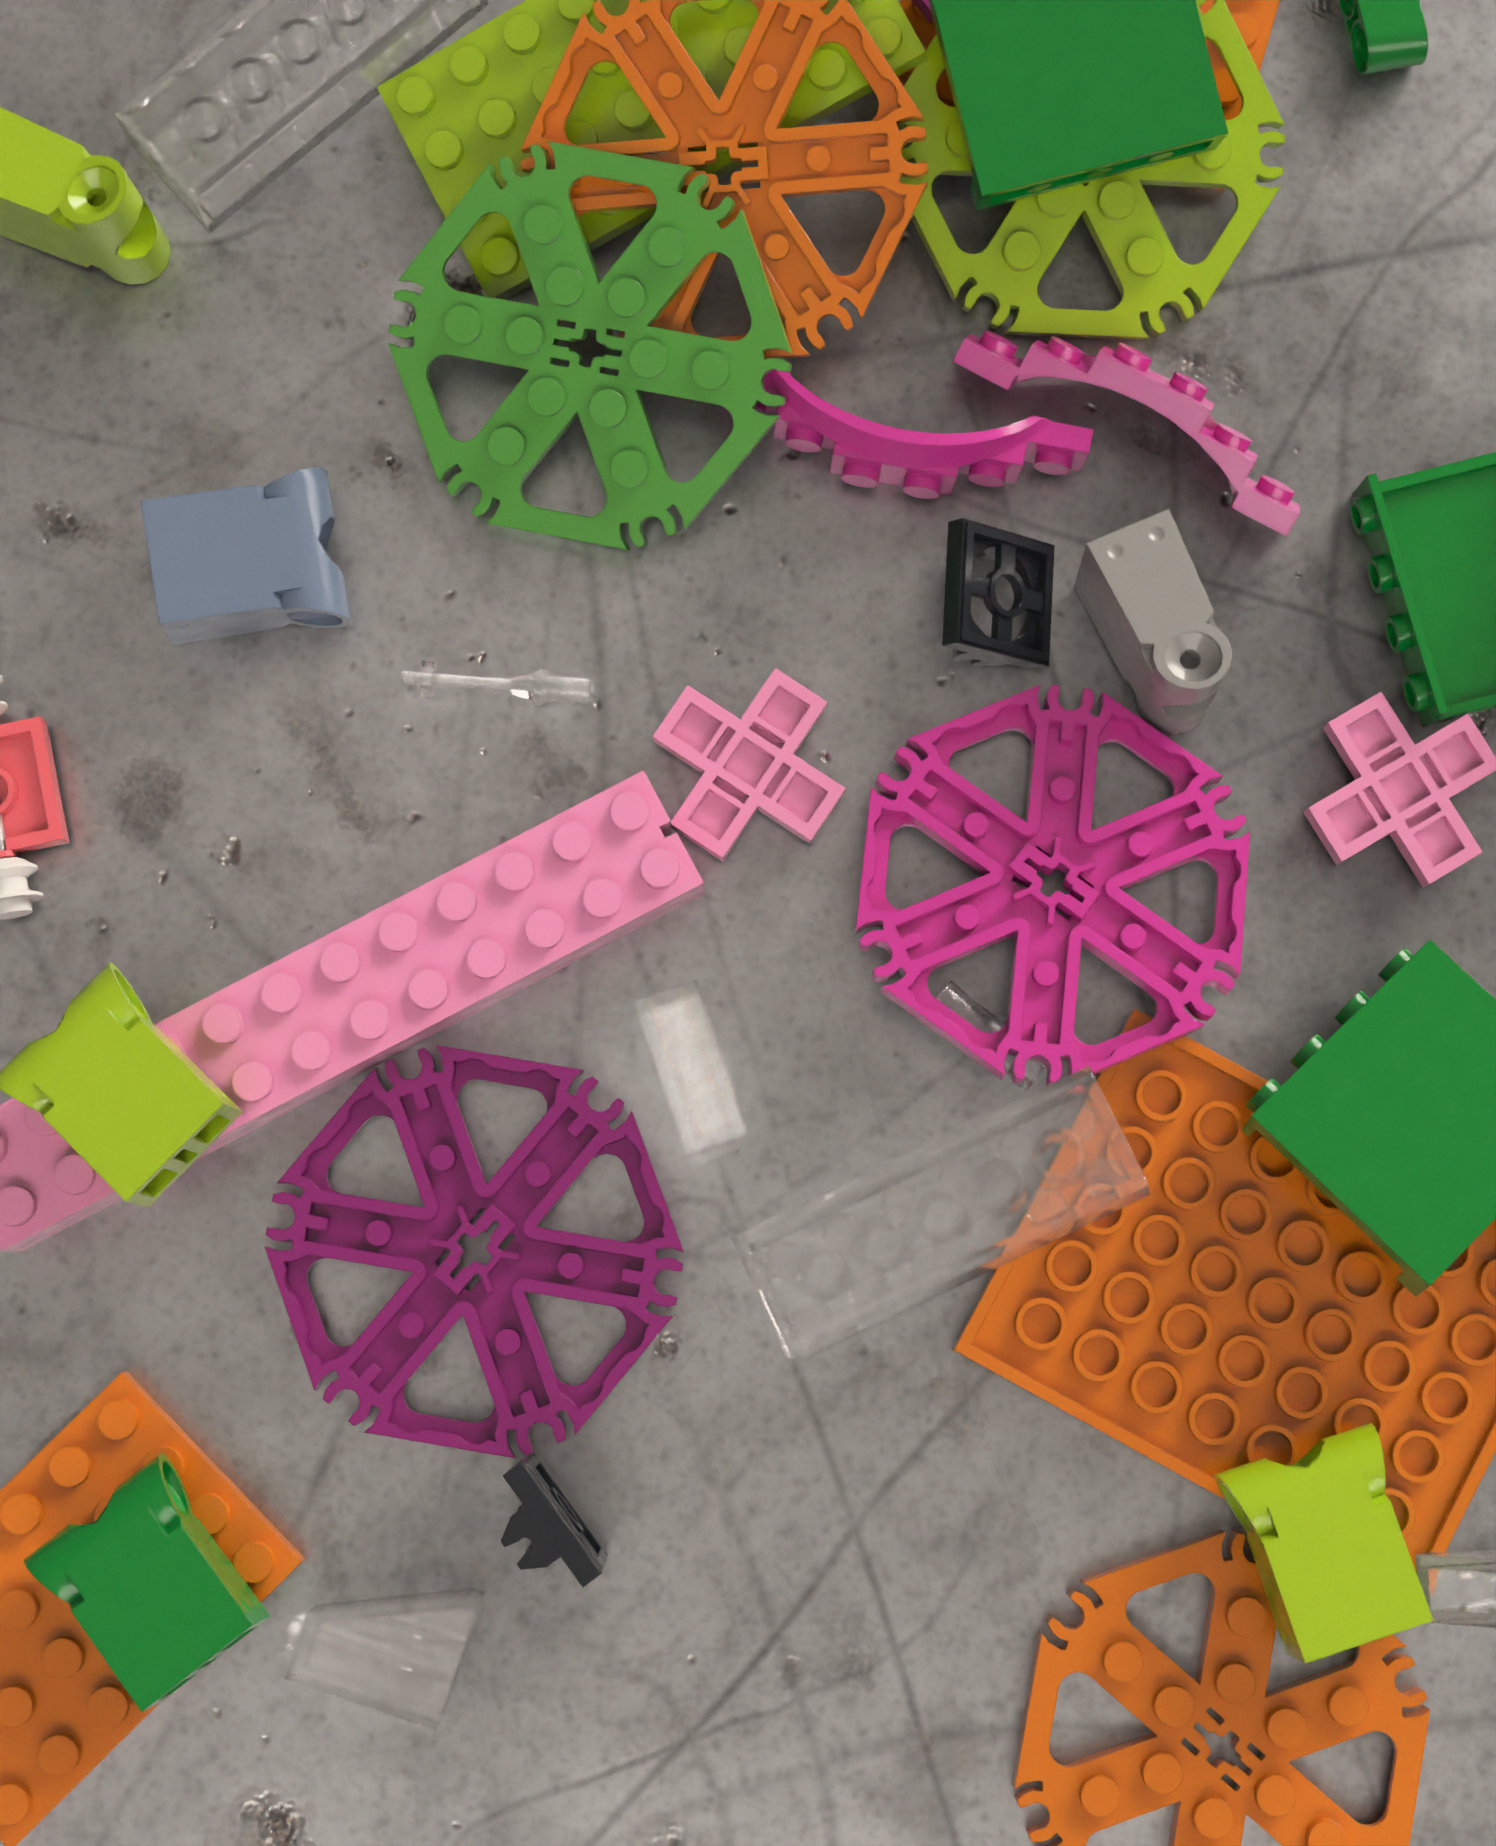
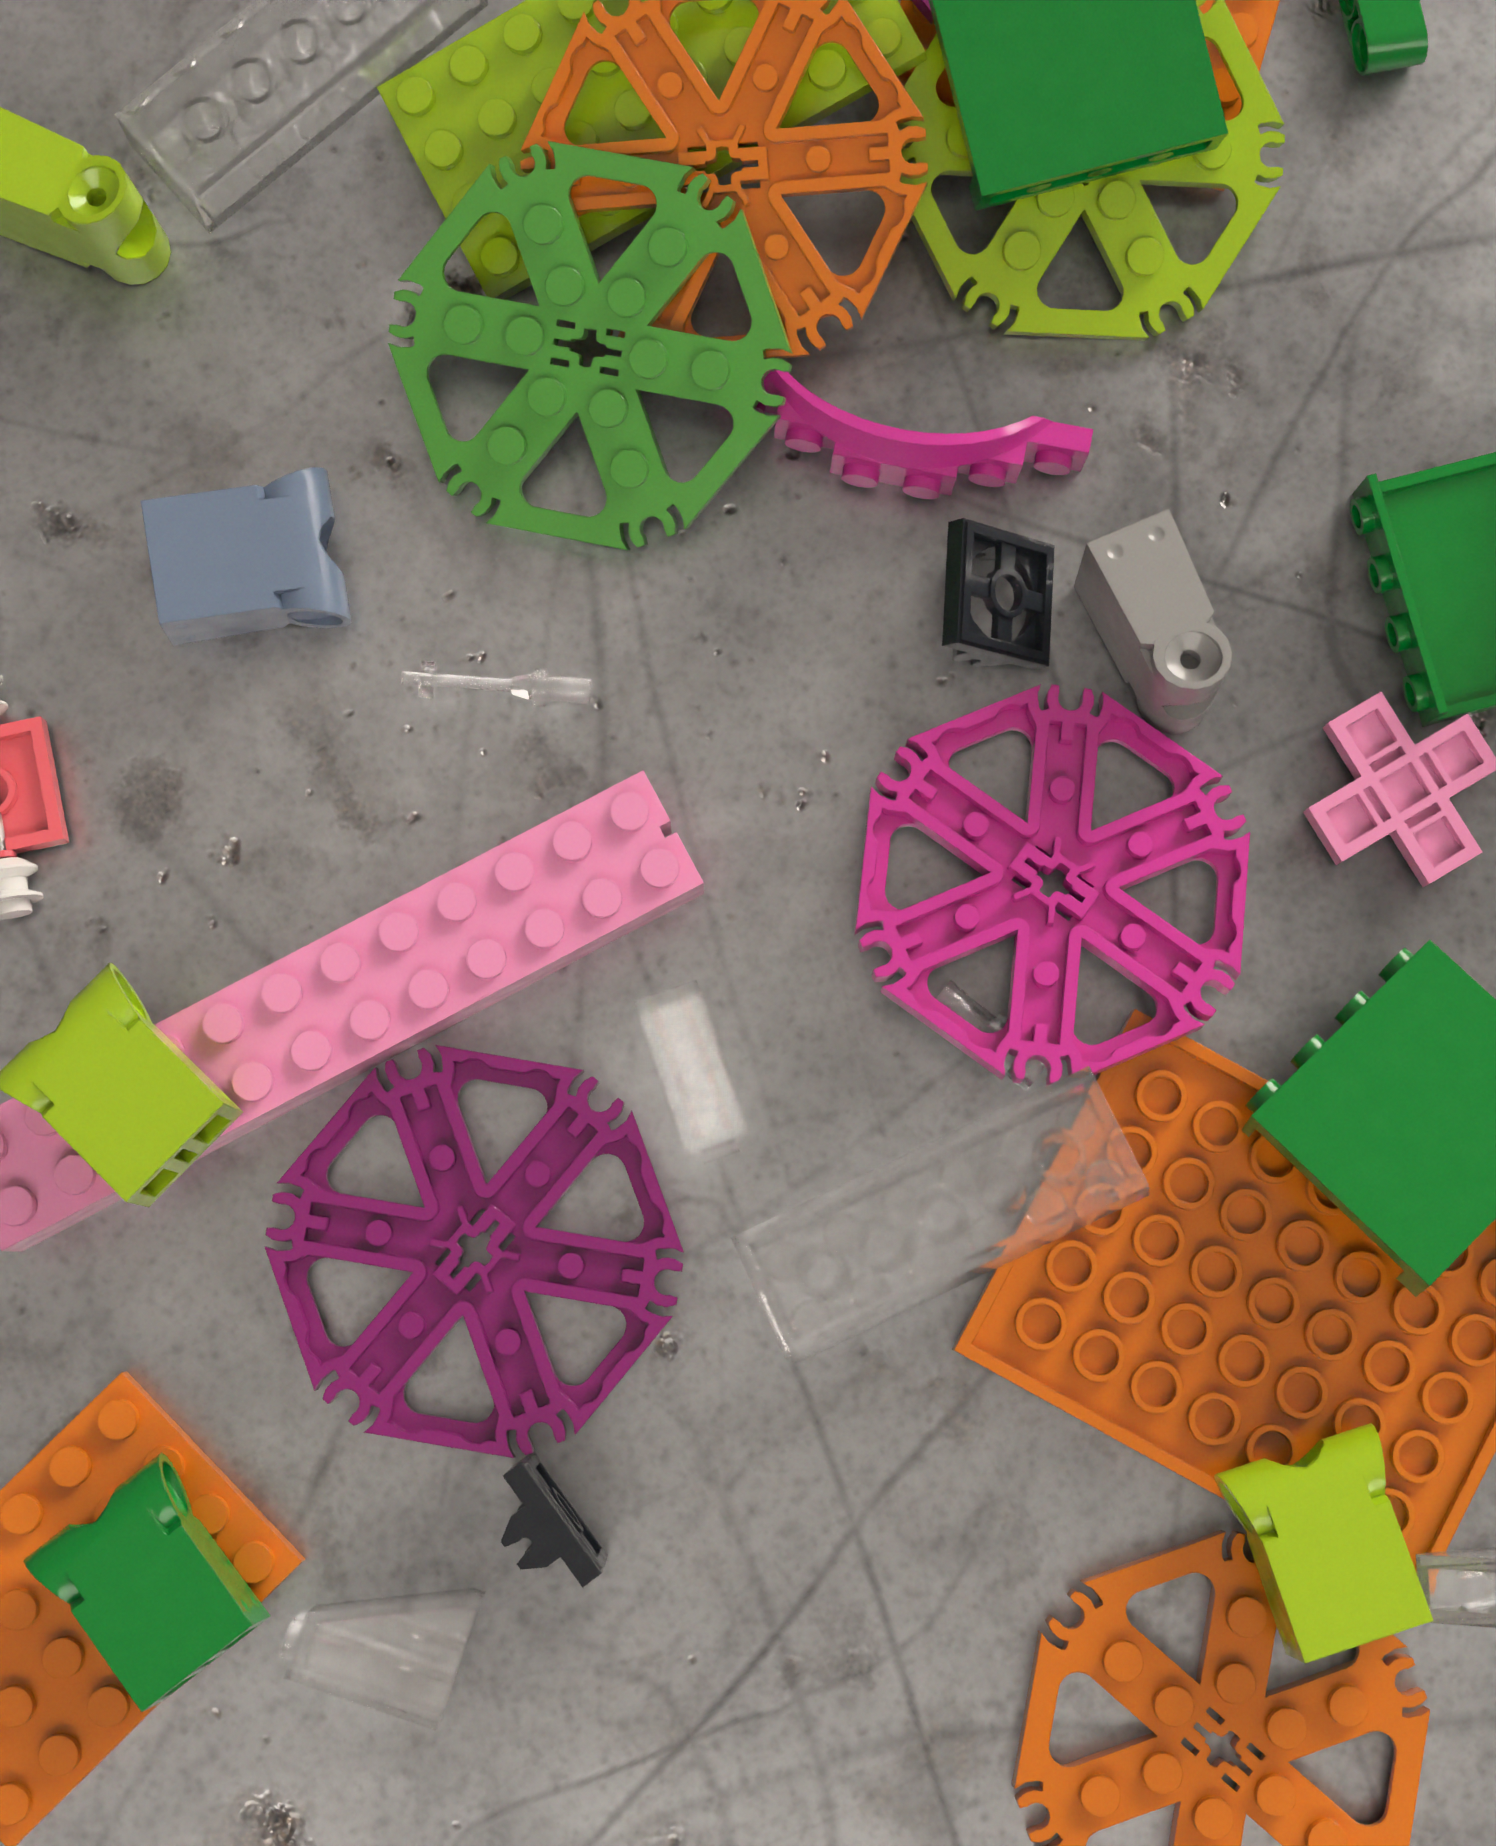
(748, 764): bright pink plate -> none
(1176, 399): dark pink piece -> none

